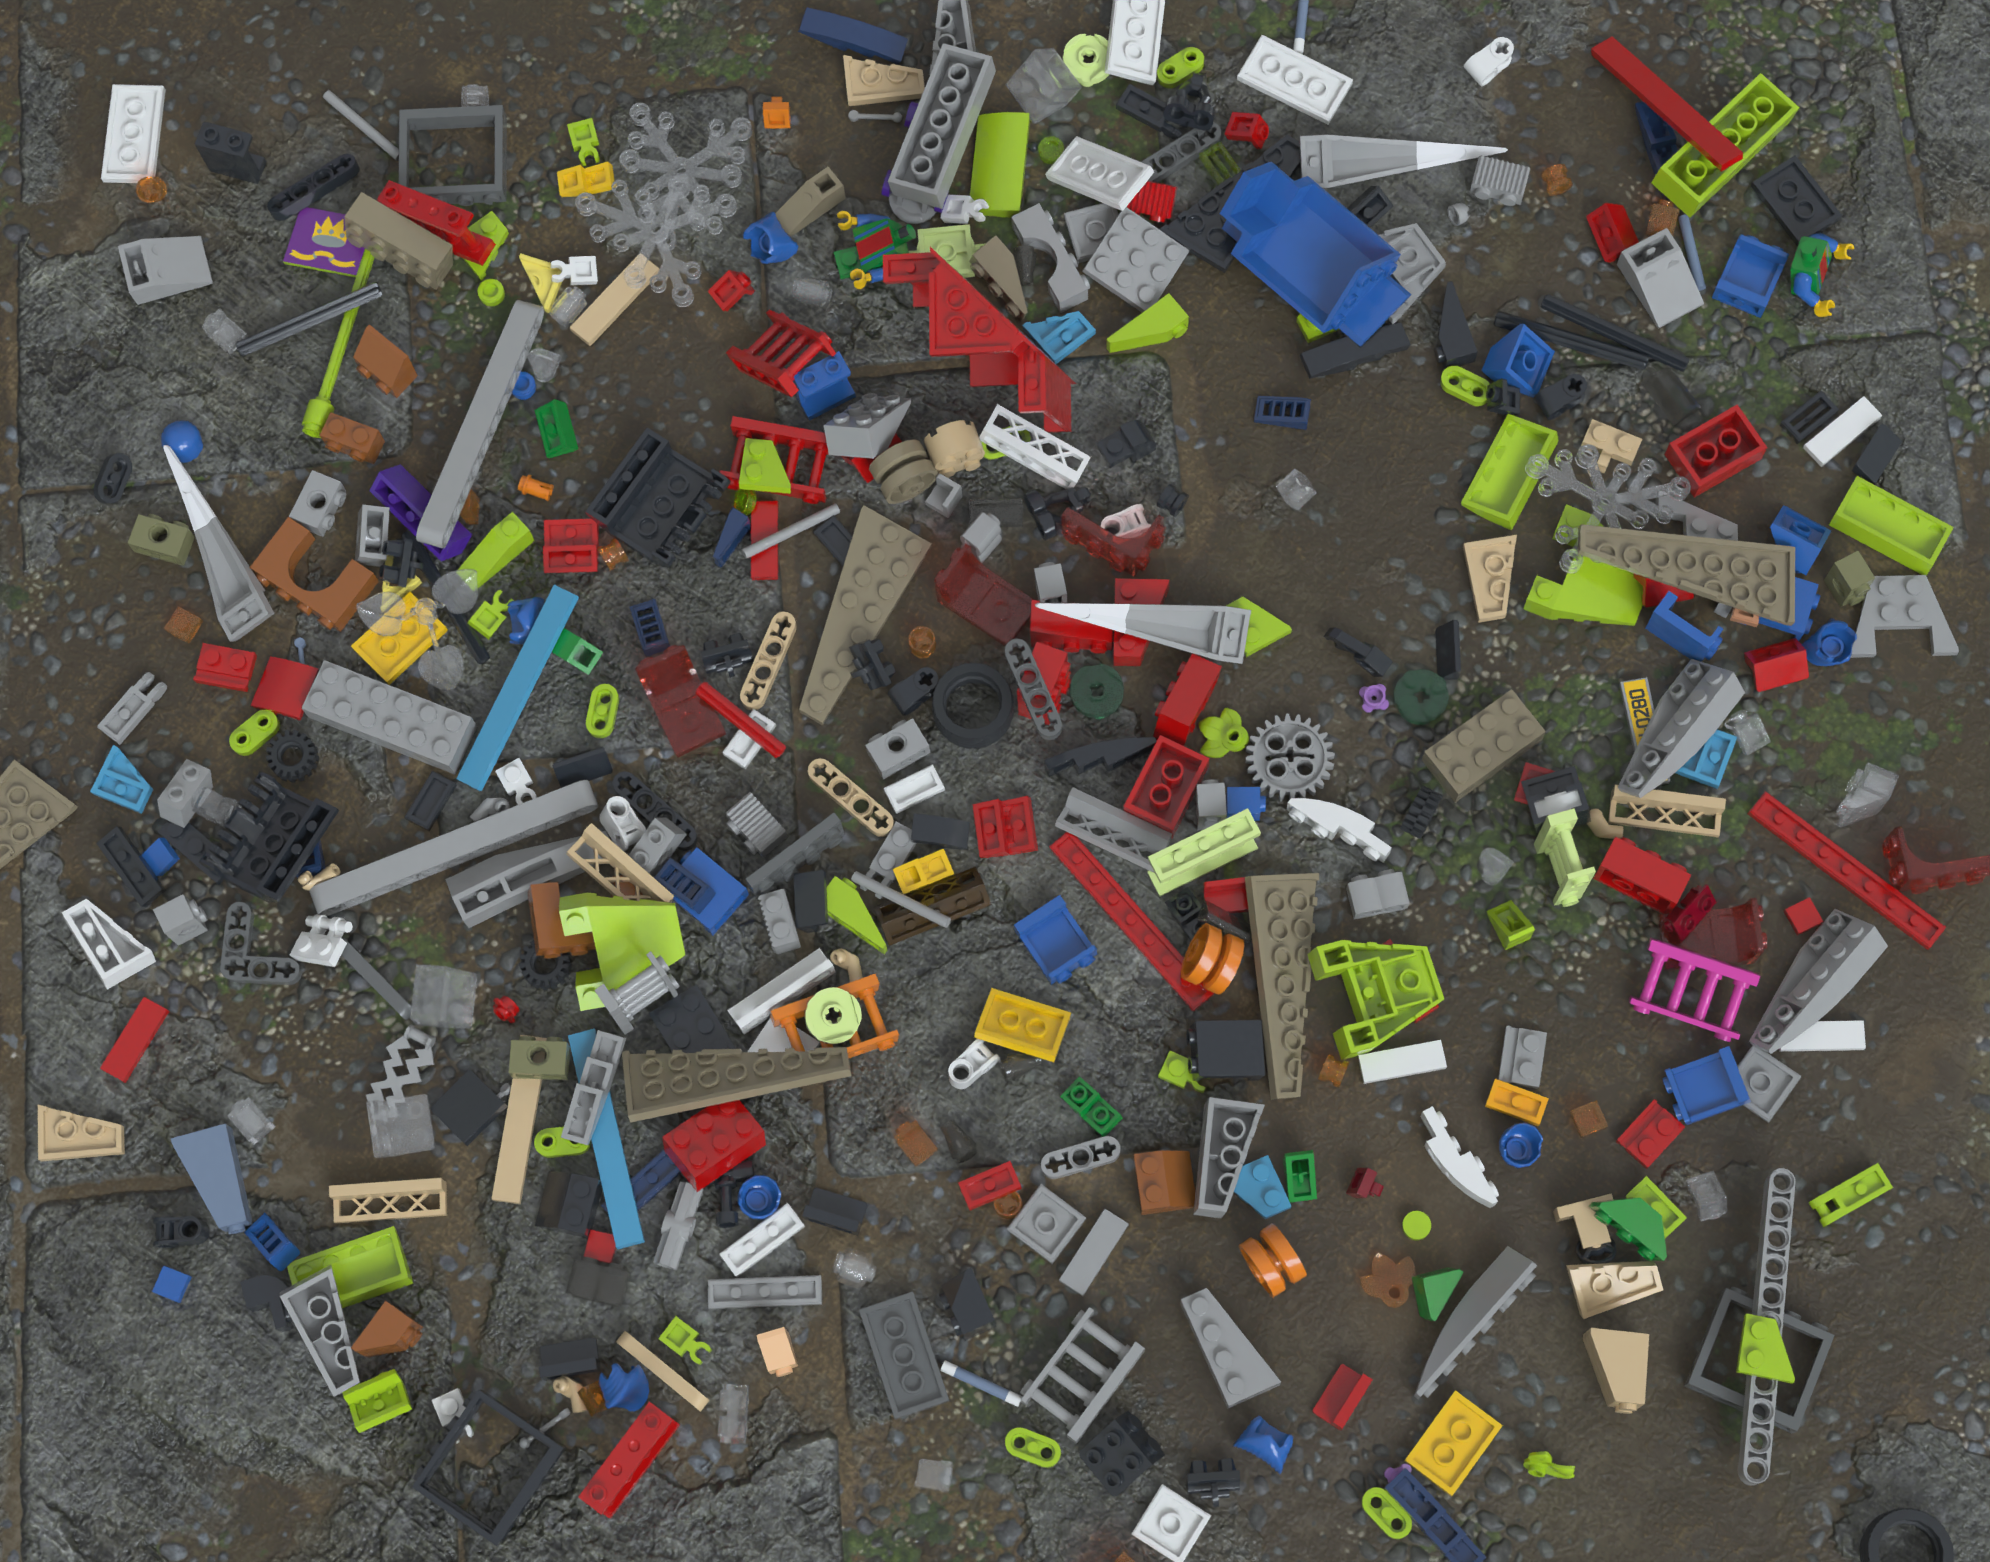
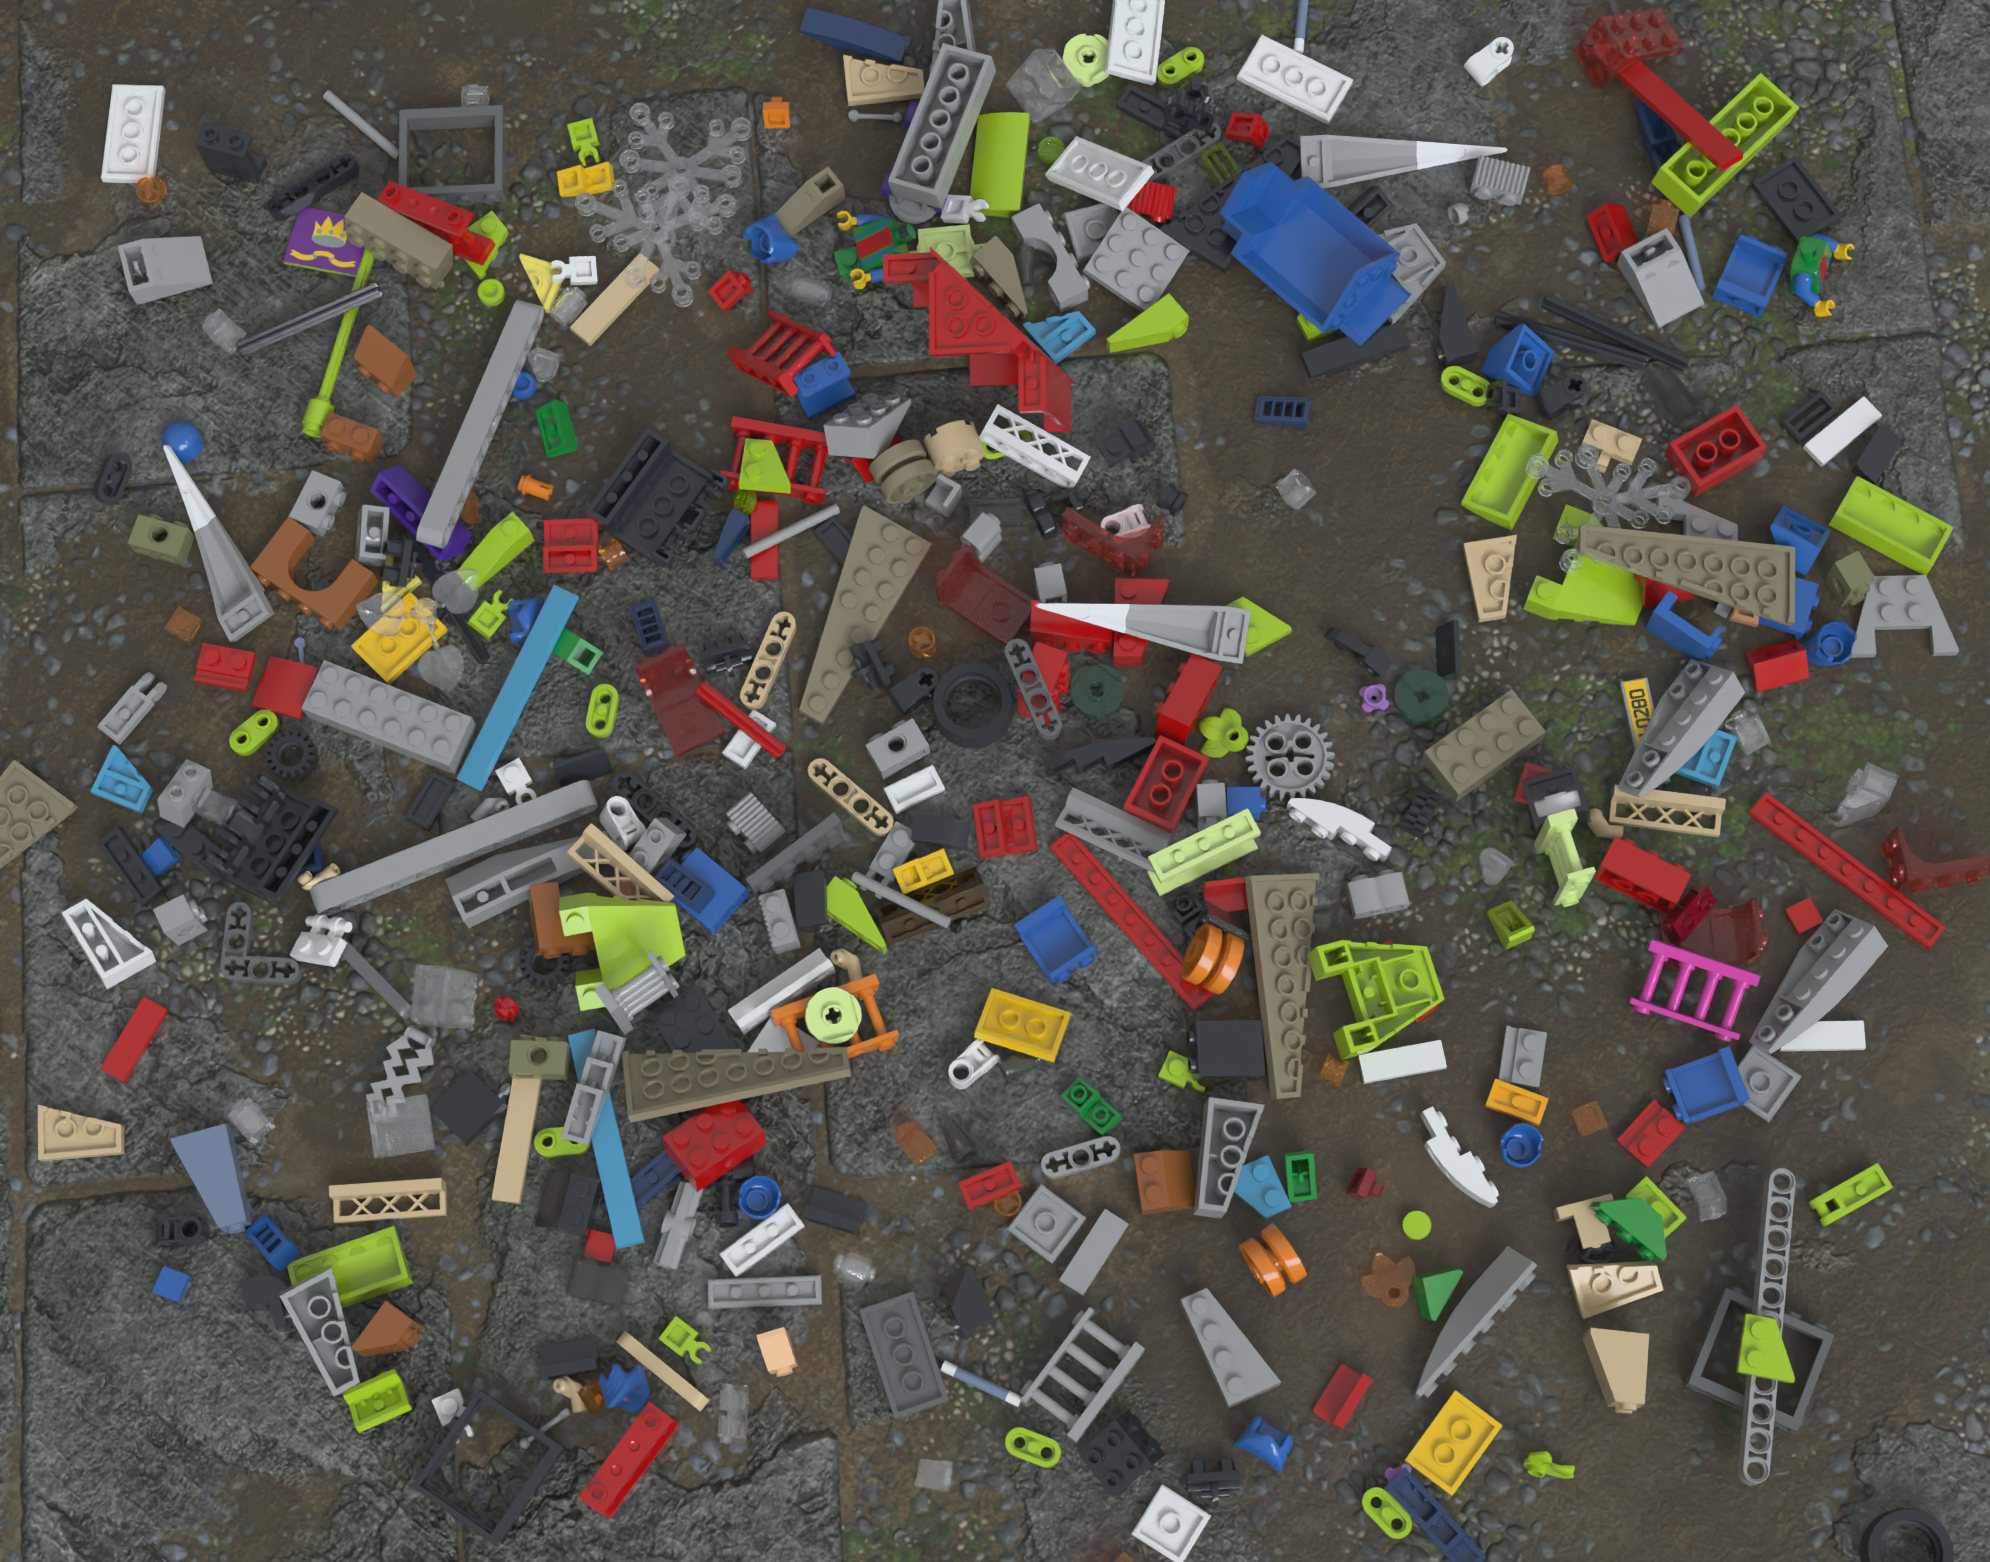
(1625, 40): none -> clear red bracket

